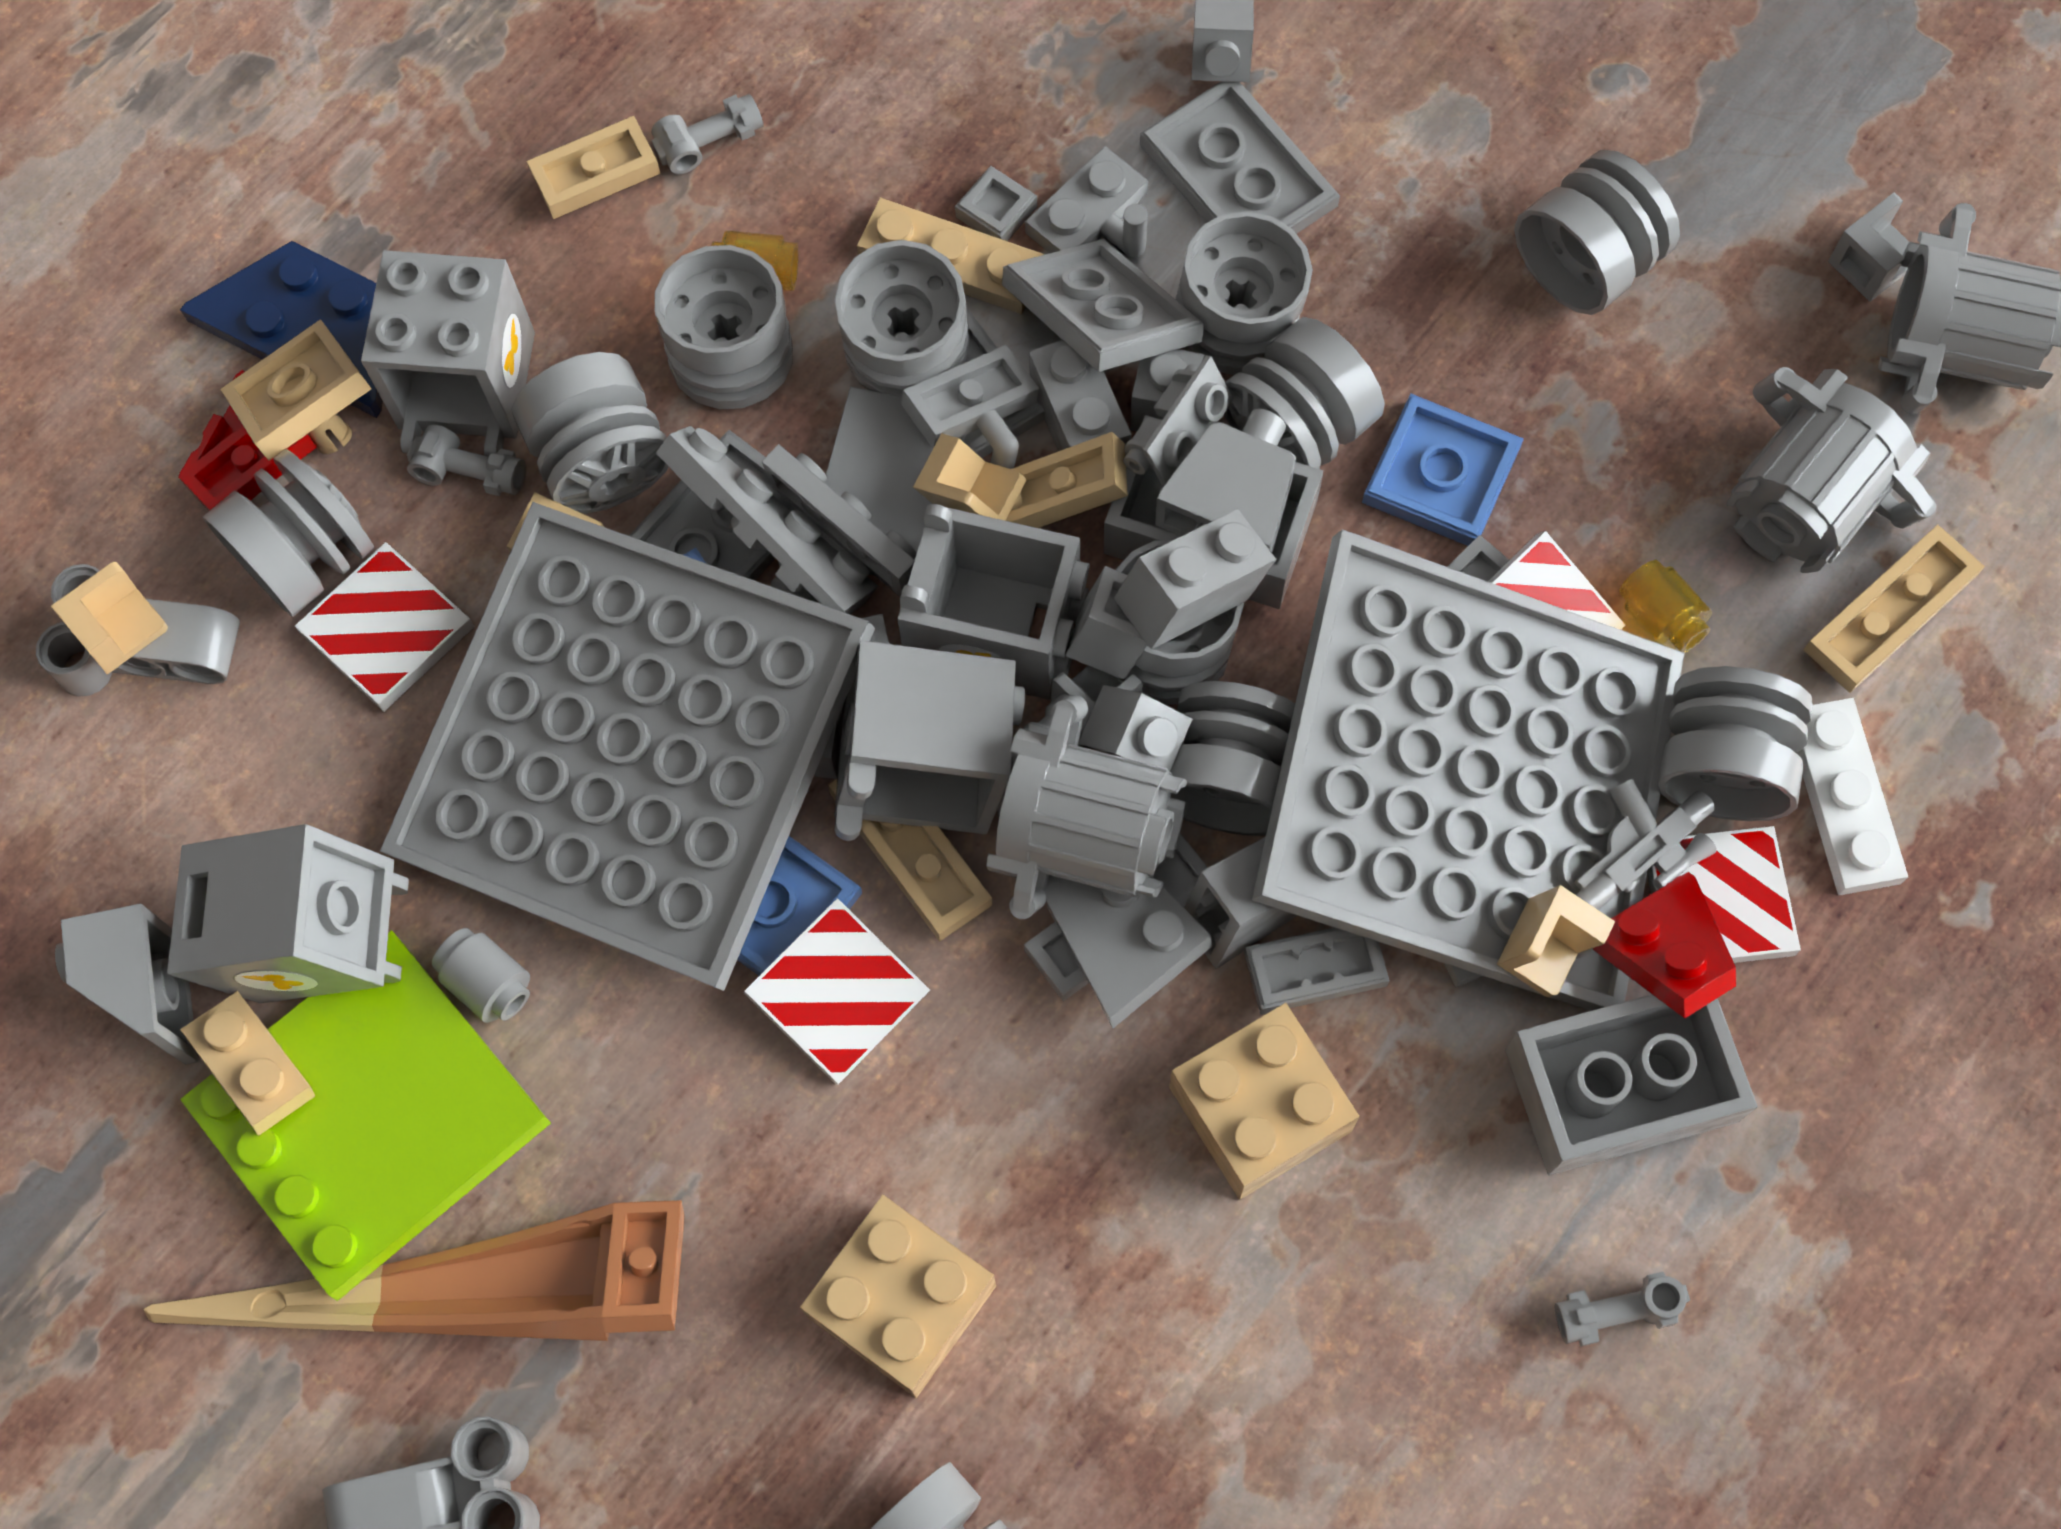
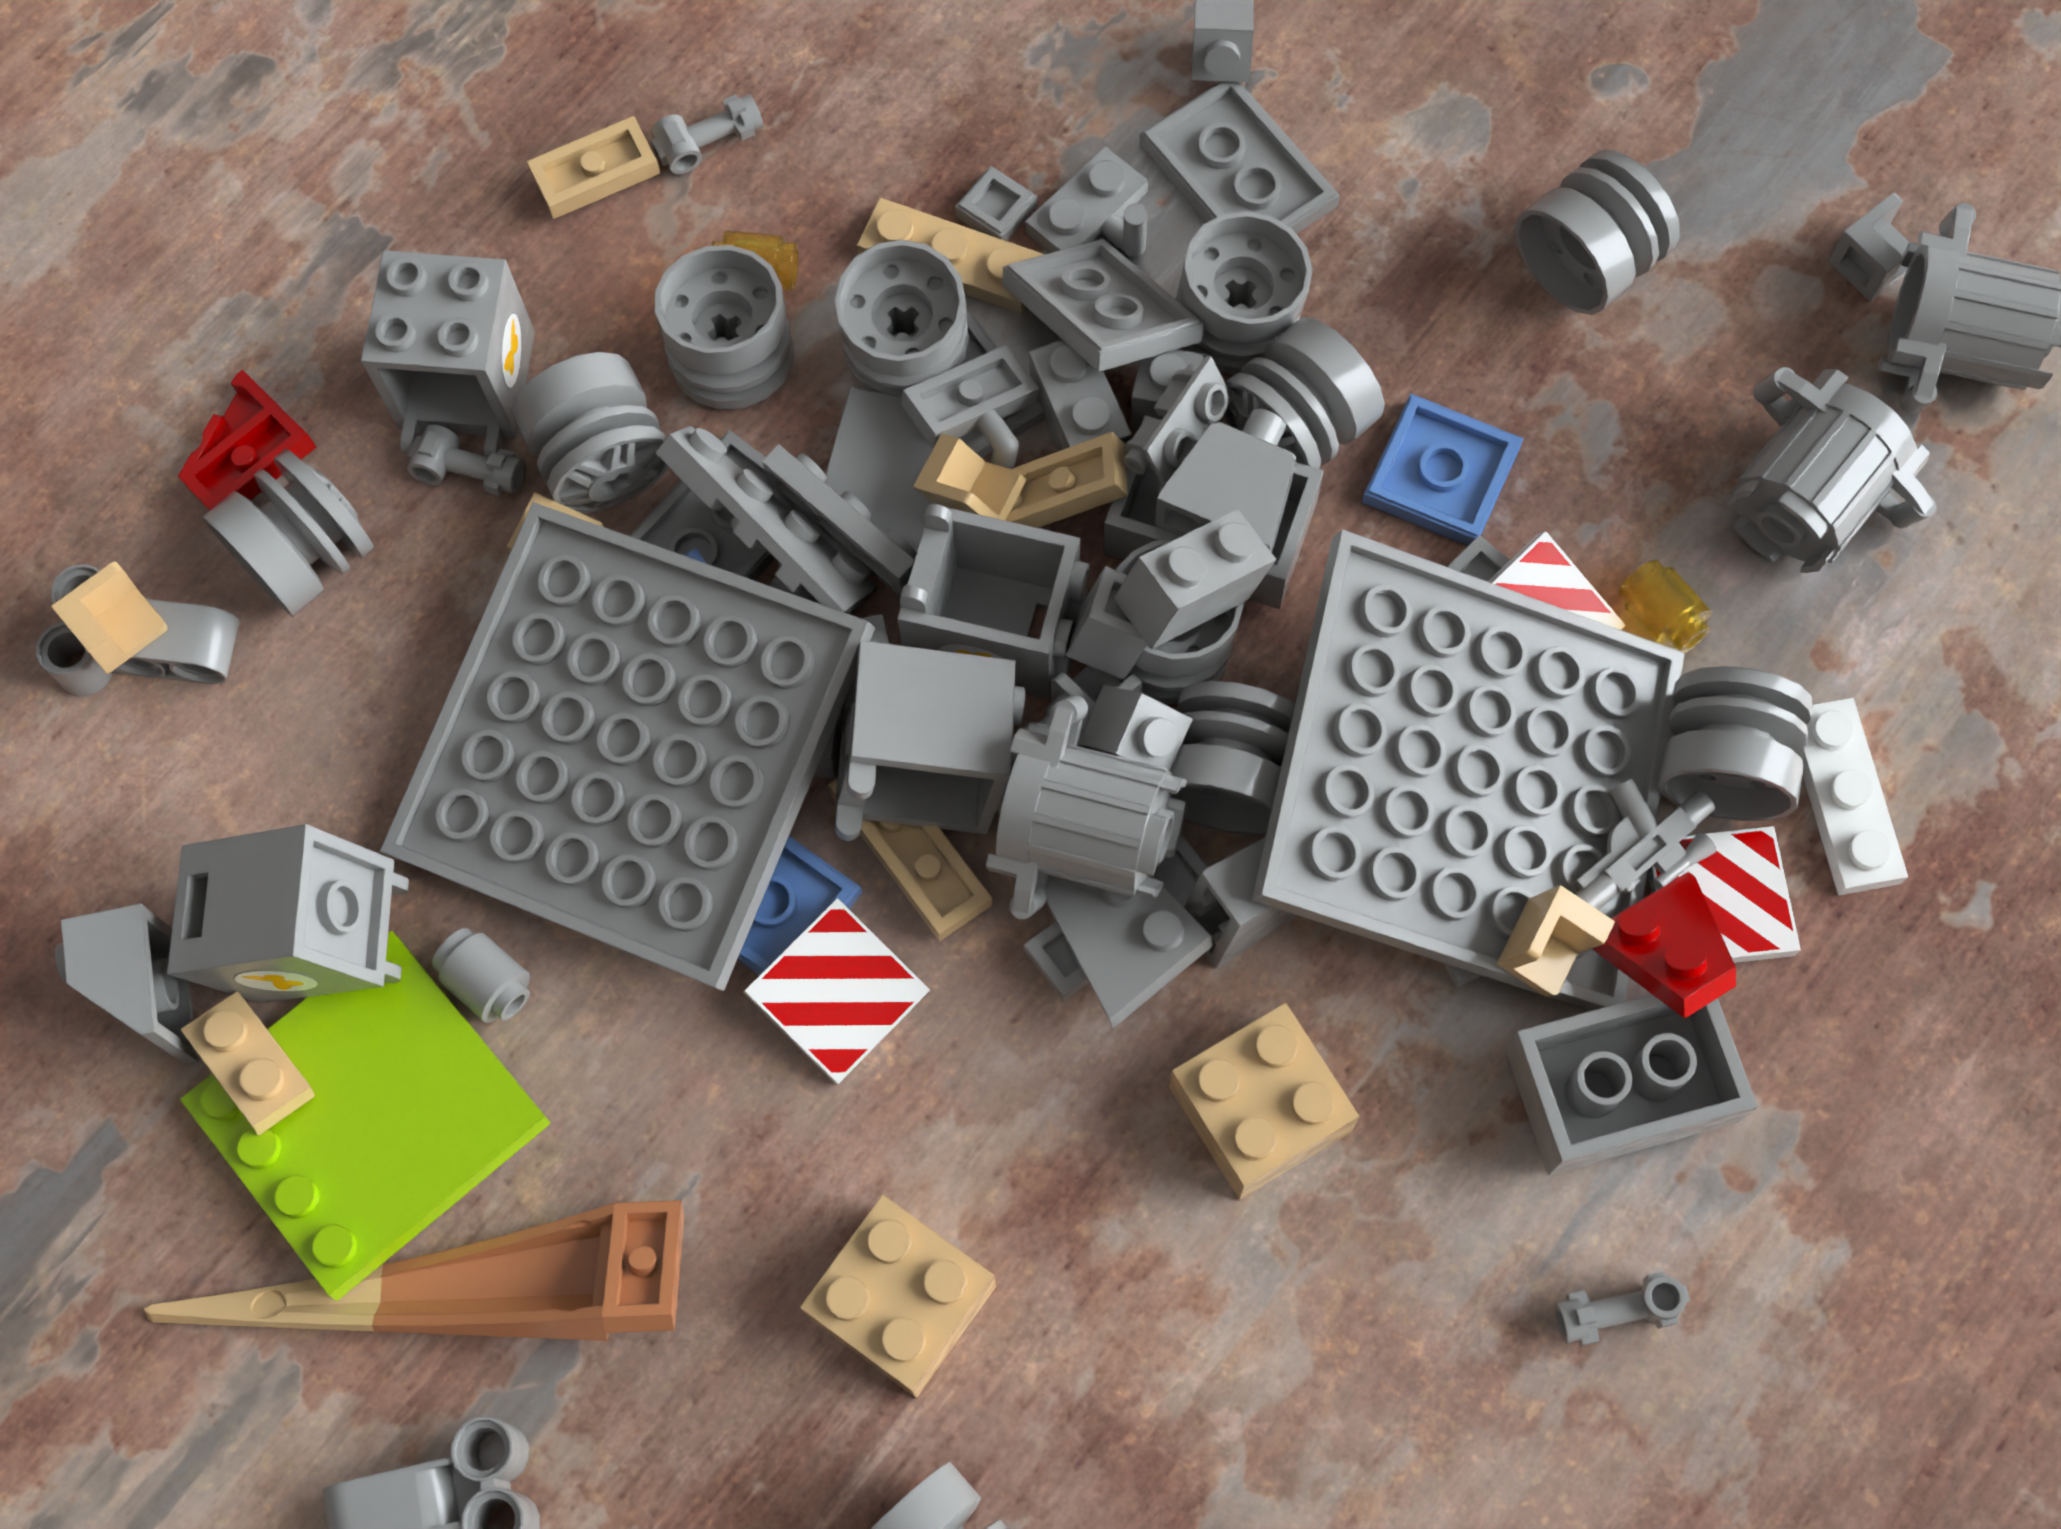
(281, 299): dark blue wing -> none
(298, 393): tan tile -> none
(384, 626): tile -> none
(1314, 968): light grey plate -> none
(1893, 608): tan plate -> none

